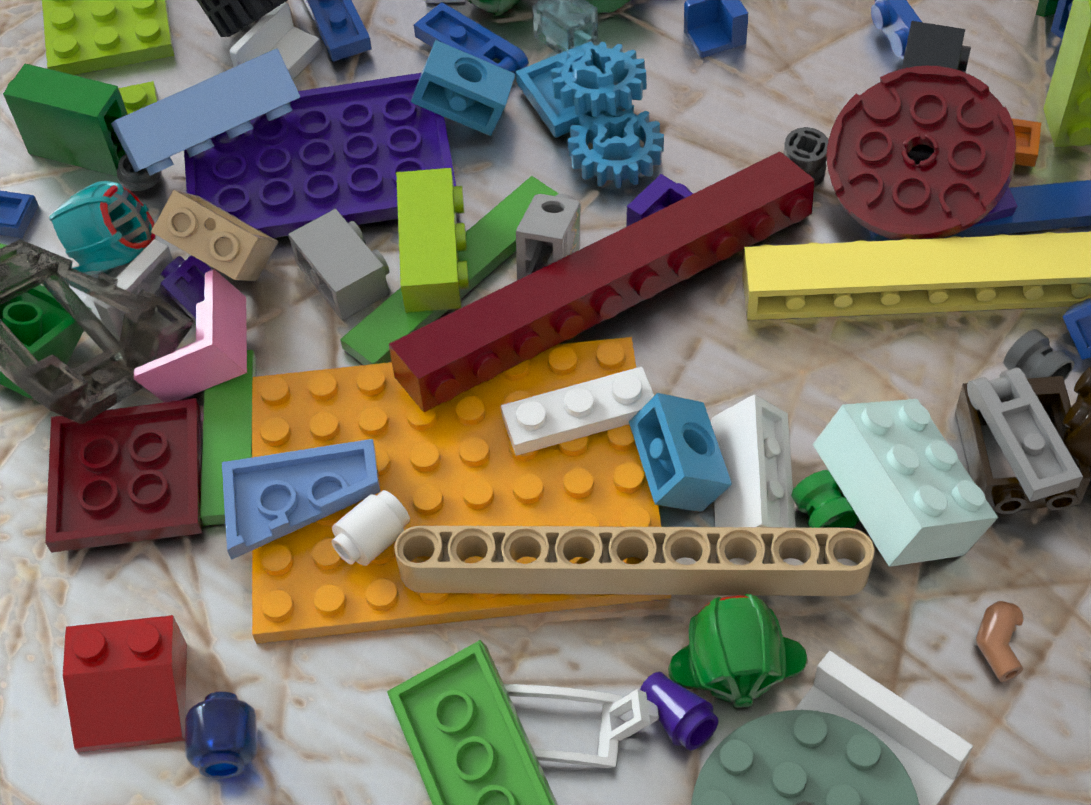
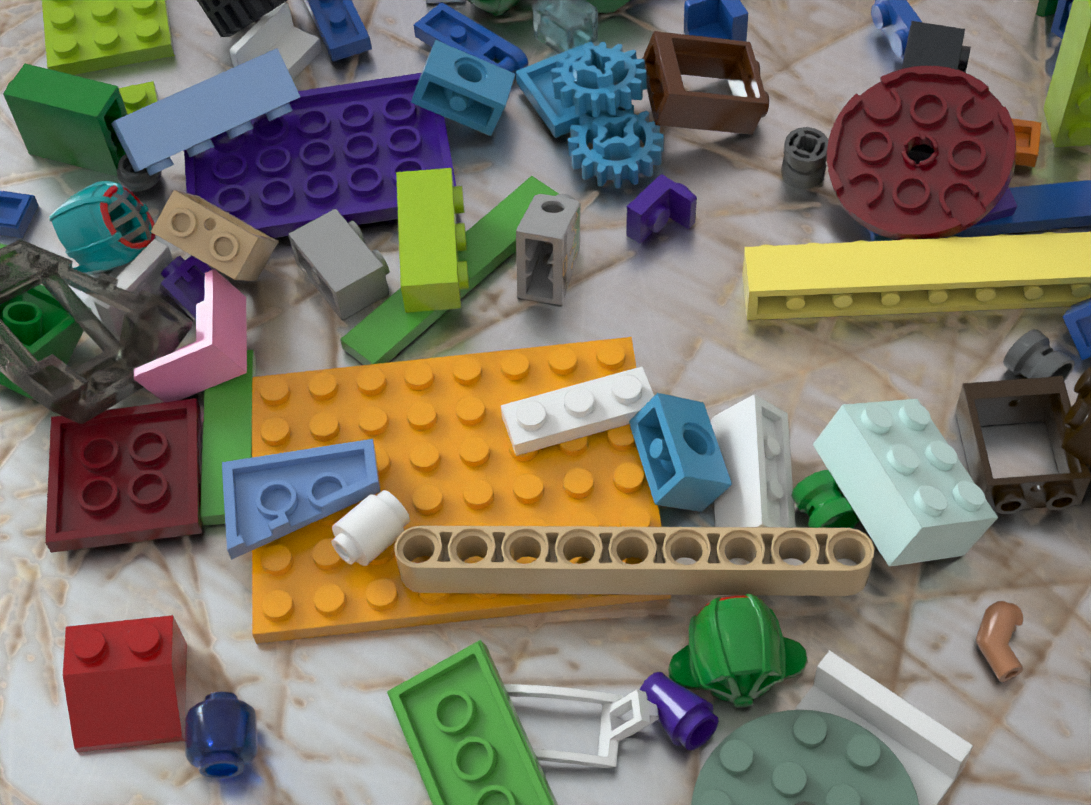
(599, 281): dark red brick -> none
(681, 54): none -> reddish brown window
(1025, 434): light grey plate -> none

